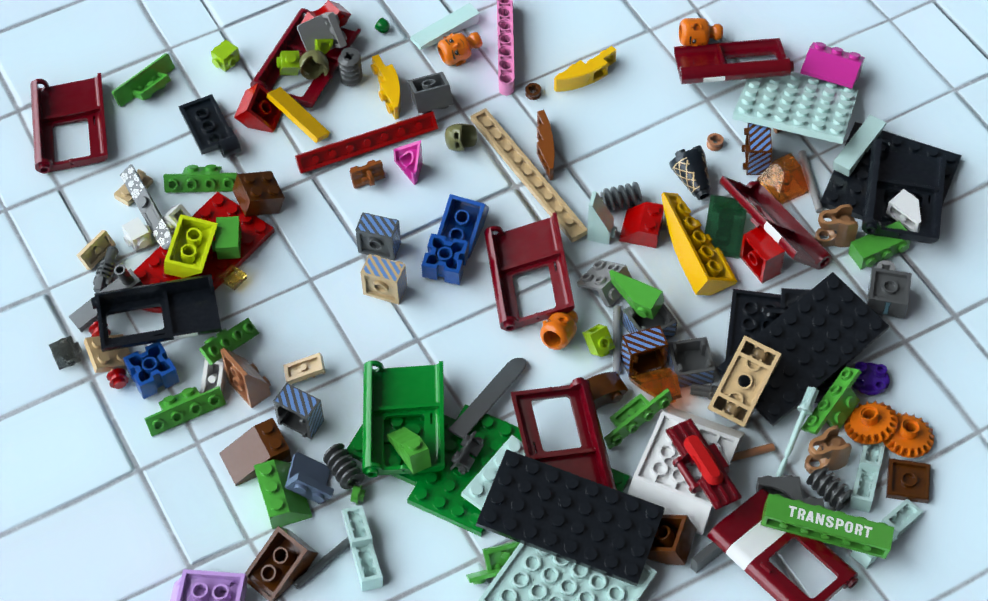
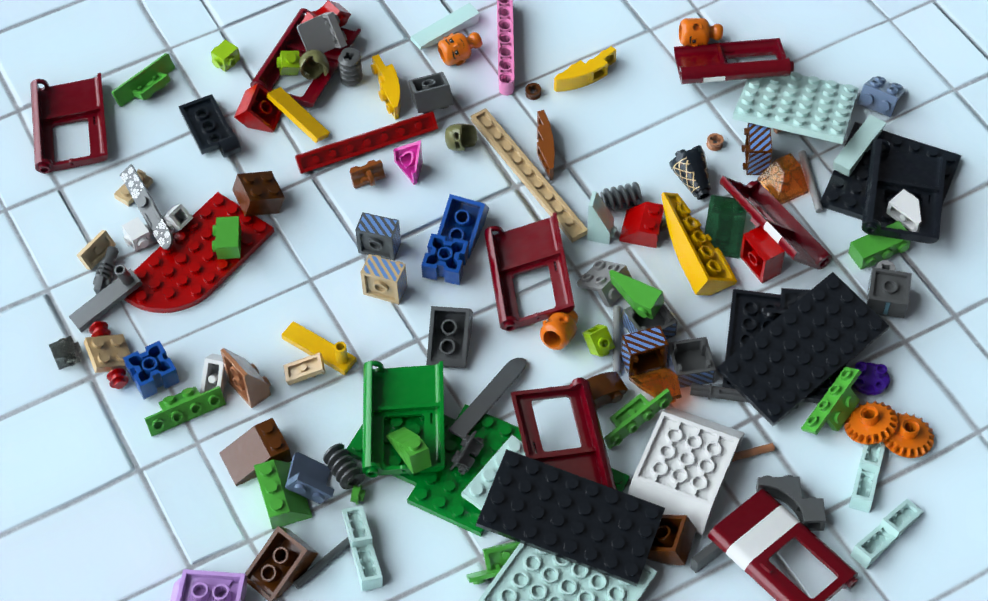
(186, 307): black piece -> none
(189, 246): neon yellow slope -> none
(200, 180): bright green bracket -> none
(229, 340): bright green bracket -> none
(233, 277): clear yellow plate -> none
(298, 411): dark grey container -> none
(309, 342): none -> yellow piece
(323, 45): lime tile -> none
(382, 25): green hinge -> none
(449, 336): none -> dark grey slope
(709, 461): dark red piece -> none
(738, 402): tan plate -> none
(805, 409): light aqua piece -> none
(827, 526): bright green brick -> none
(829, 489): dark grey piece -> none
(832, 64): dark pink slope -> none
(832, 451): medium nougat piece -> none
(841, 229): medium nougat piece -> none
(881, 95): none -> sand blue bracket
(908, 480): reddish brown tile -> none

